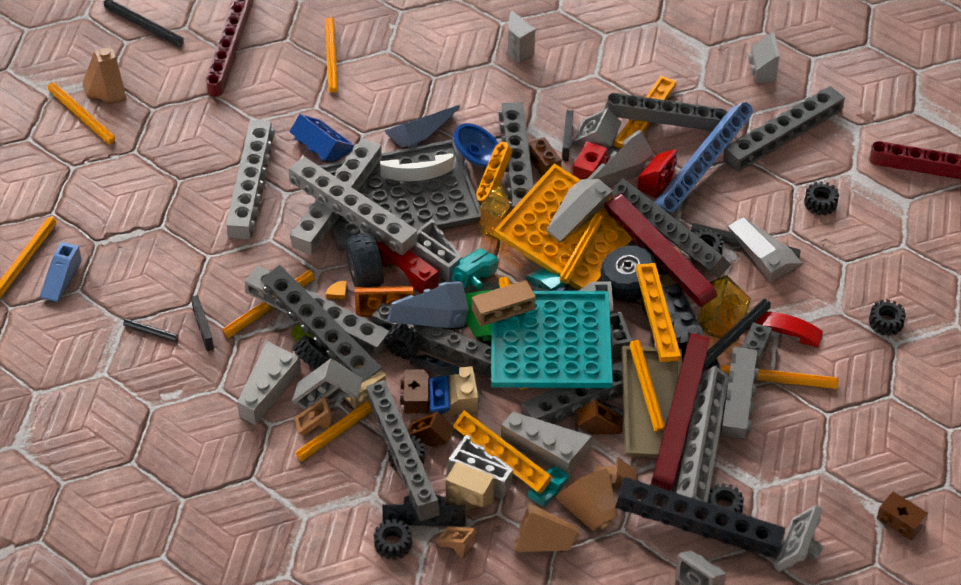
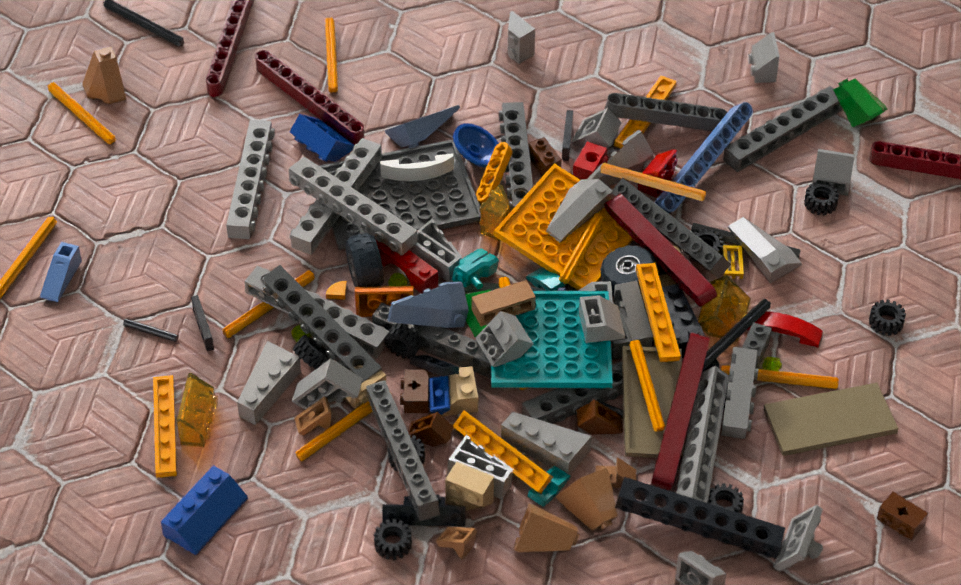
(164, 426): none -> light orange plate
(196, 412): none -> clear yellow slope
(203, 510): none -> blue slope
(309, 96): none -> dark red beam
(397, 280): none -> clear neon green plate
(503, 339): none -> light grey slope
(600, 319): none -> light grey slope
(630, 303): none -> light grey wedge
(653, 182): none -> light orange axle
(733, 273): none -> yellow tile
(772, 363): none -> clear neon green plate
(830, 419): none -> dark tan tile
(834, 169): none -> light grey slope
(858, 102): none -> green slope

